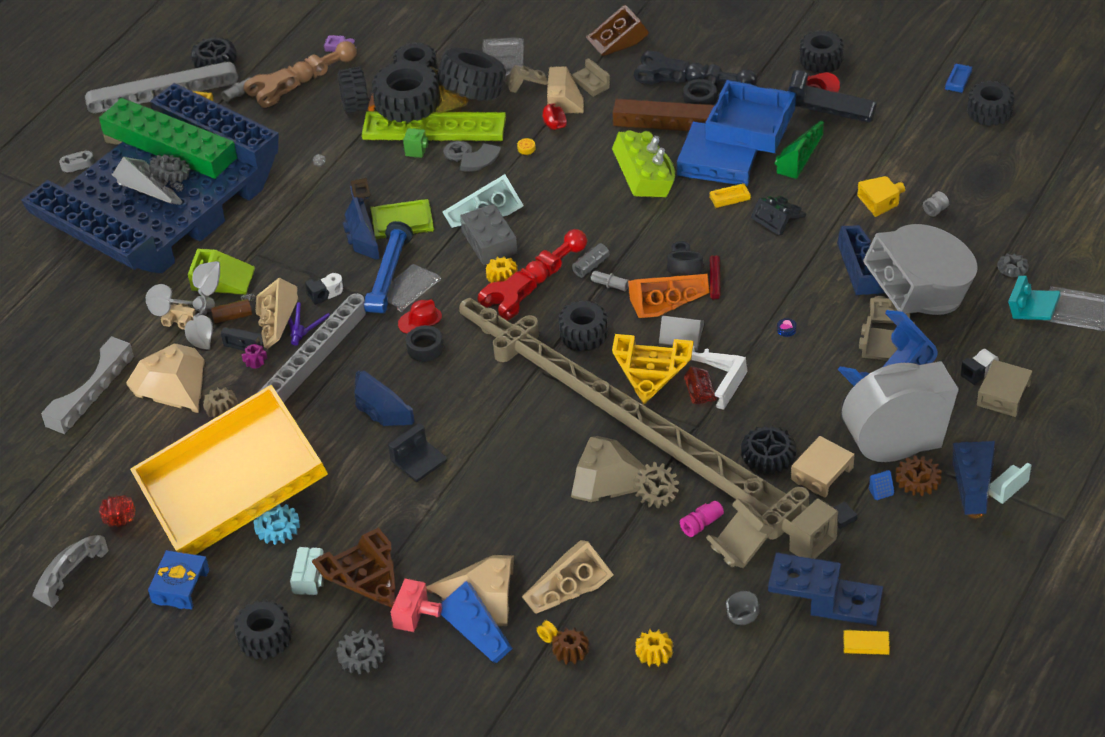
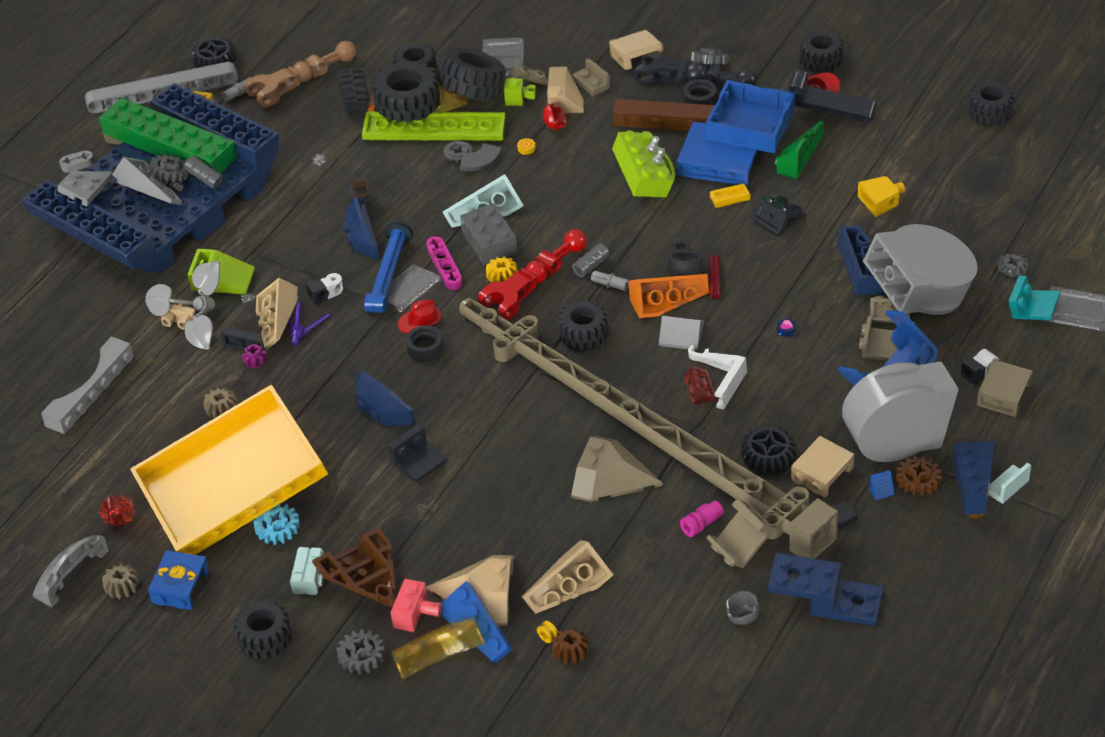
(84, 185): none -> light grey wing
(120, 581): none -> dark tan gear
(170, 377): tan wedge -> none
(203, 172): none -> dark grey axle
(231, 311): reddish brown axle -> none
(317, 347): light grey beam -> none
(333, 41): medium lavender plate -> none
(413, 213): lime piece -> none
(415, 142): bright green brick -> none
(437, 646): none -> clear yellow windscreen
(443, 263): none -> dark pink beam
(516, 92): none -> lime brick
(618, 32): reddish brown slope -> none
(632, 46): none -> tan panel
(650, 366): yellow wedge -> none
(654, 647): yellow gear -> none
(664, 481): dark tan gear -> none
(709, 56): none -> dark grey gear
(866, 642): yellow tile -> none
(935, 204): light grey wheel -> none
(958, 78): blue tile -> none

